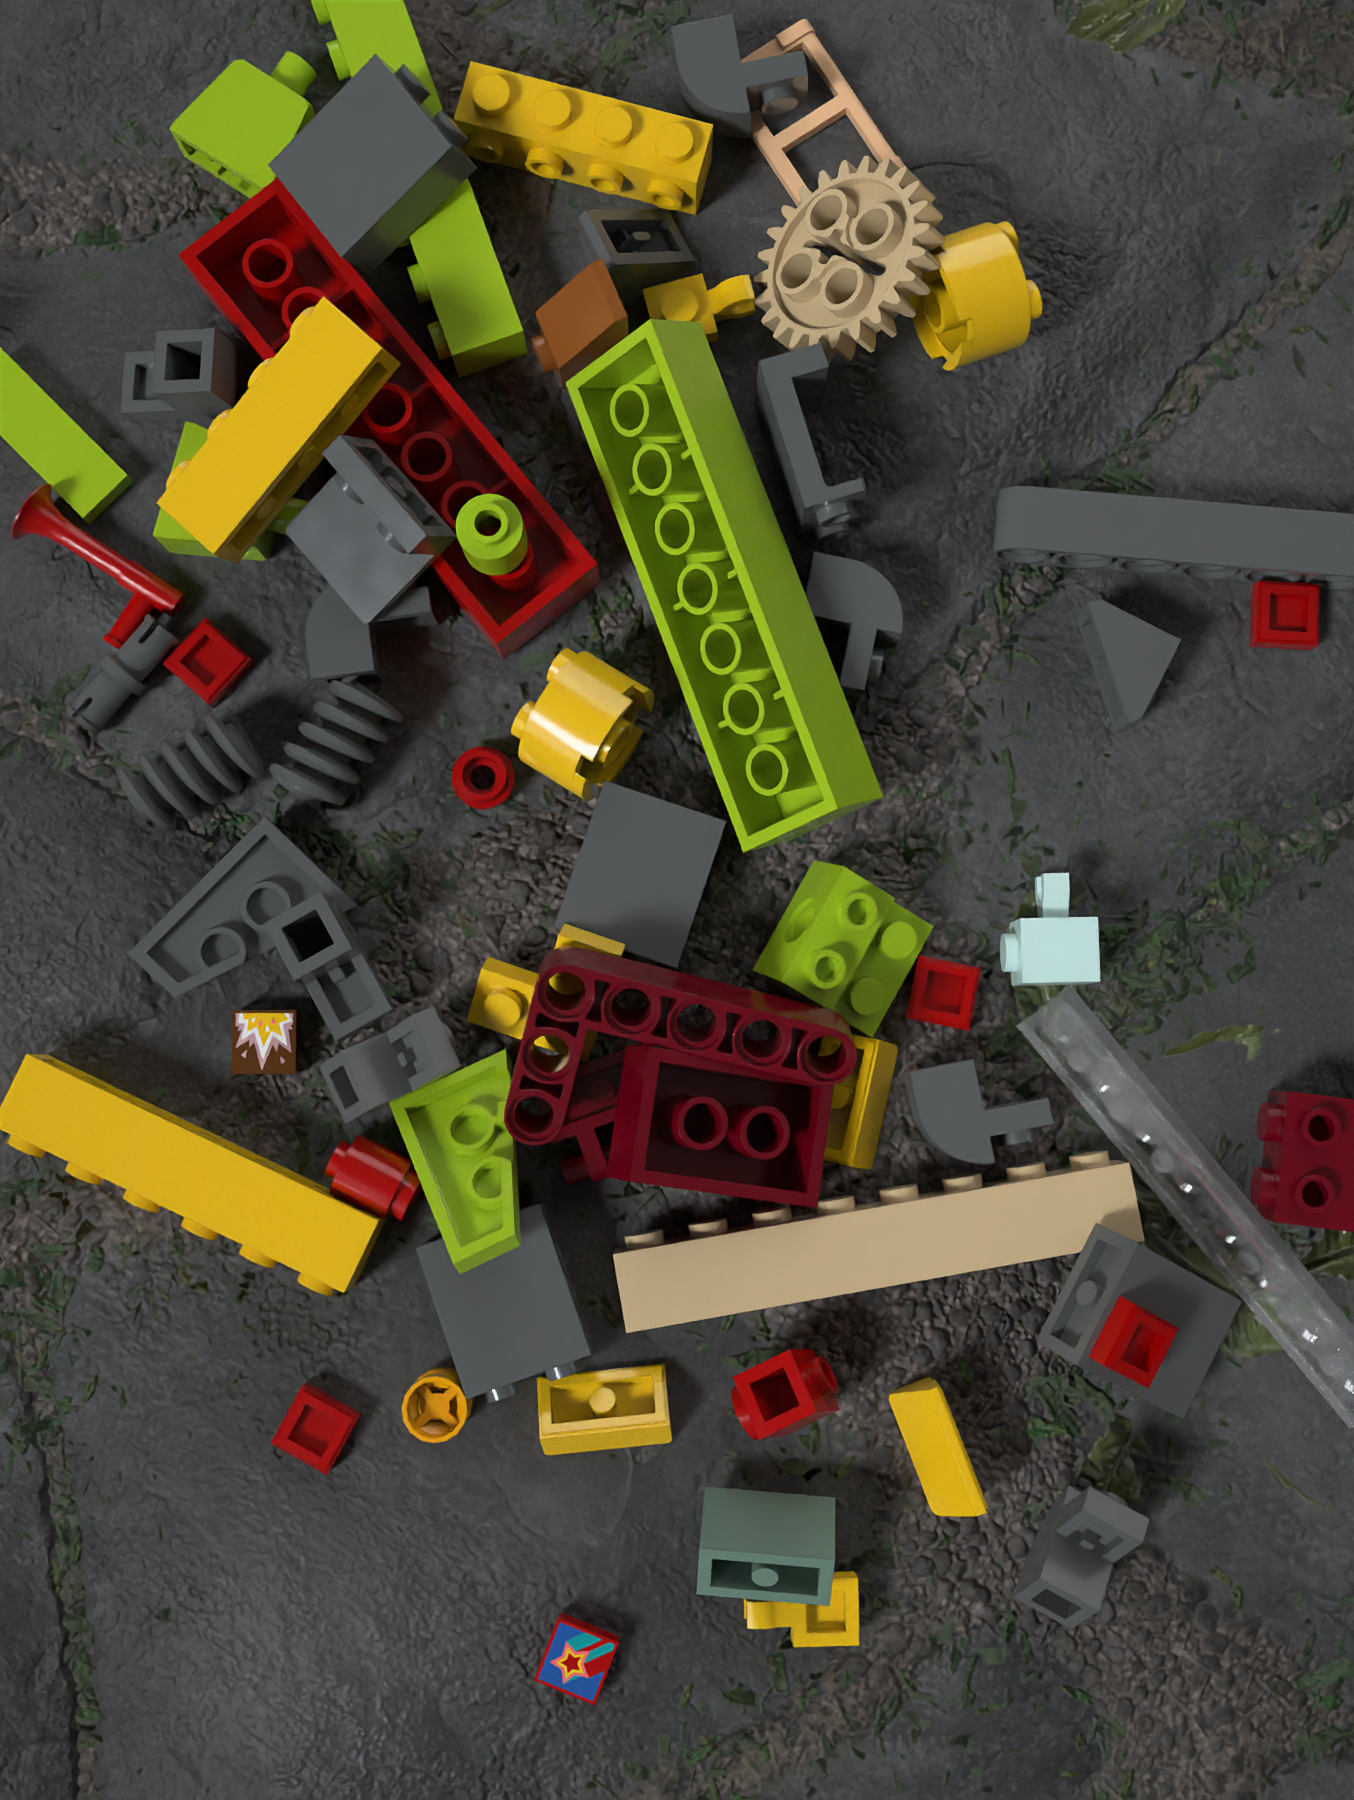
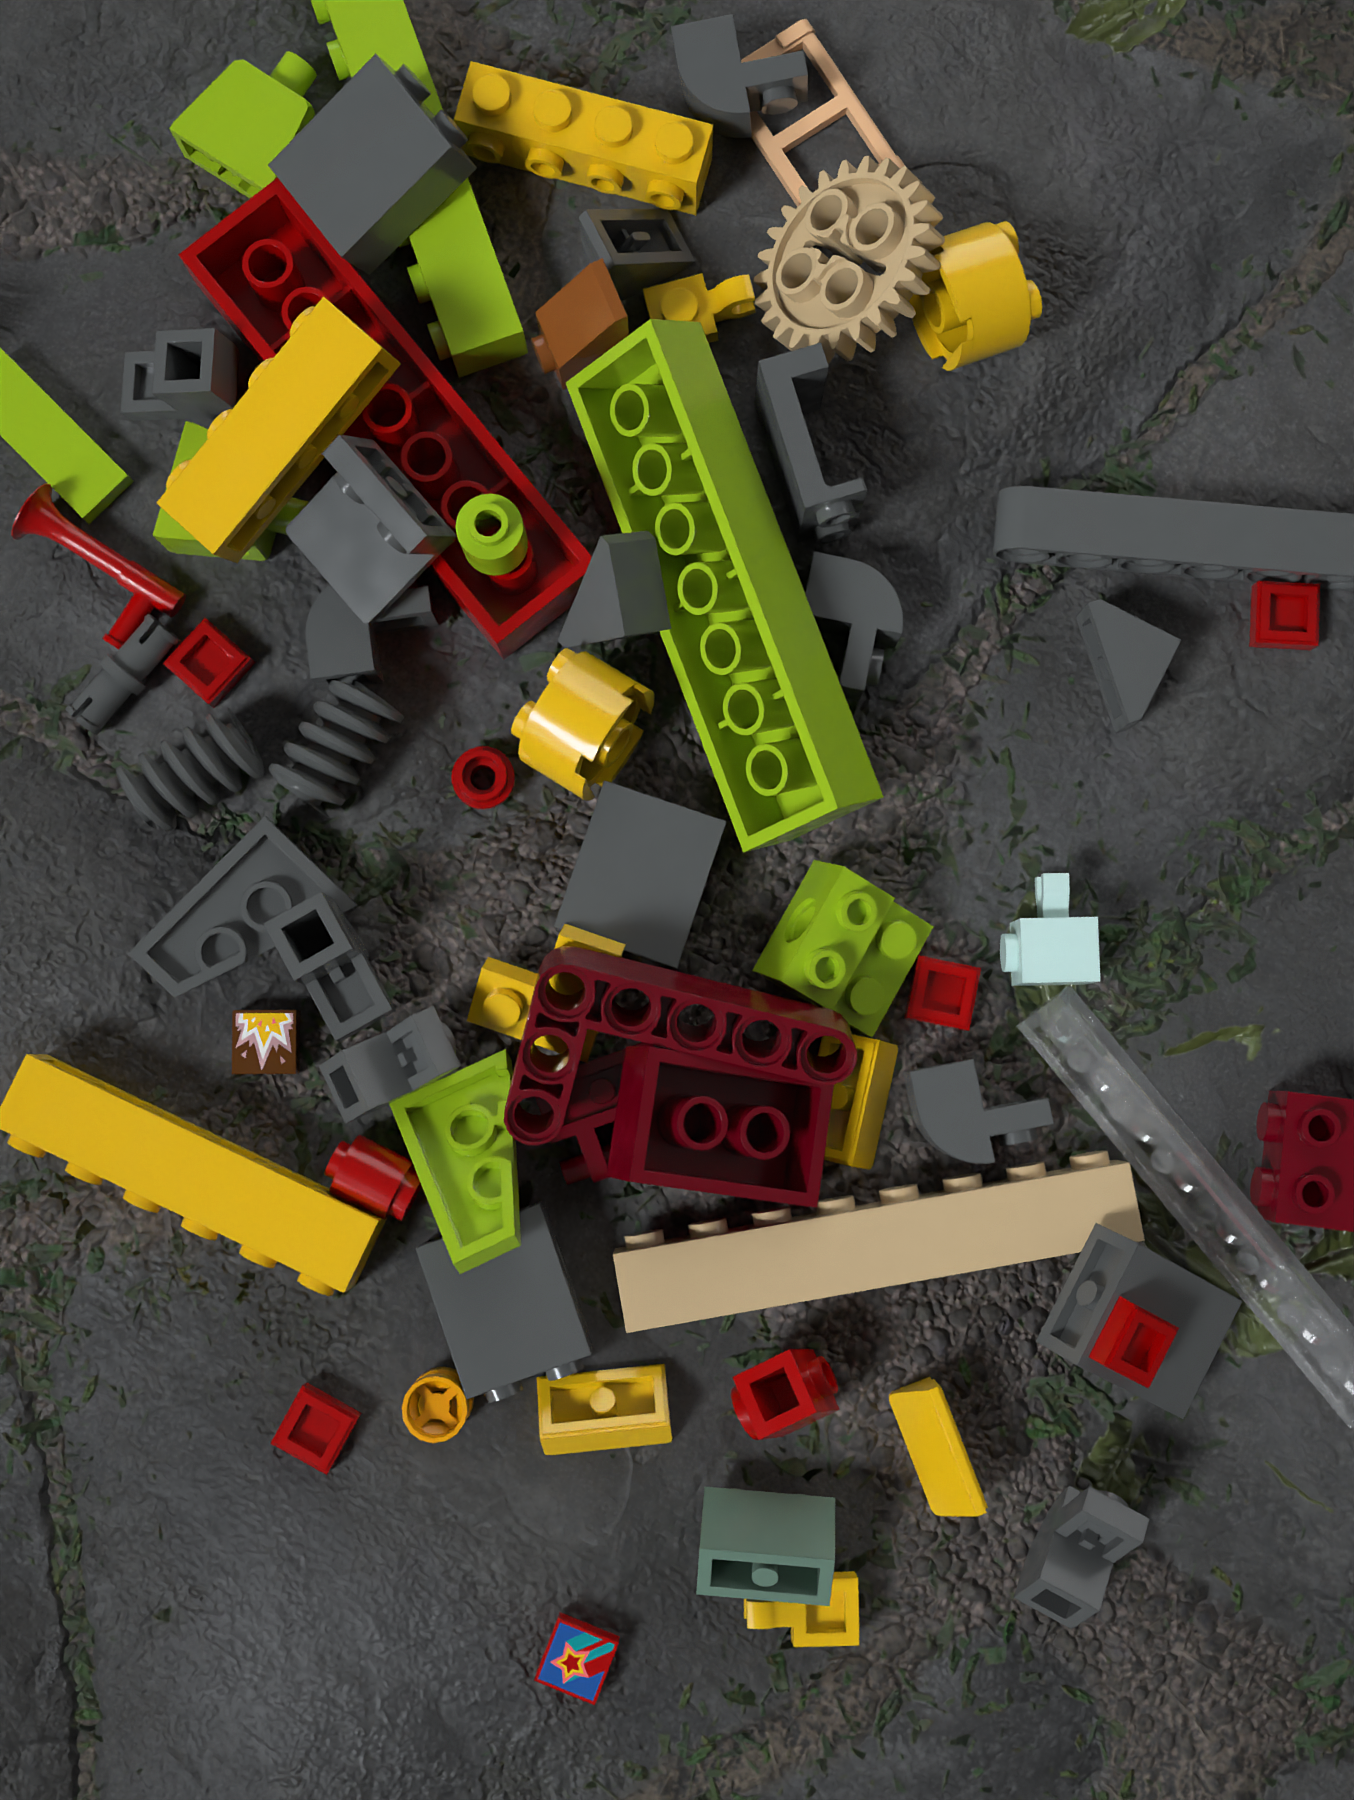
(619, 593): none -> dark grey slope

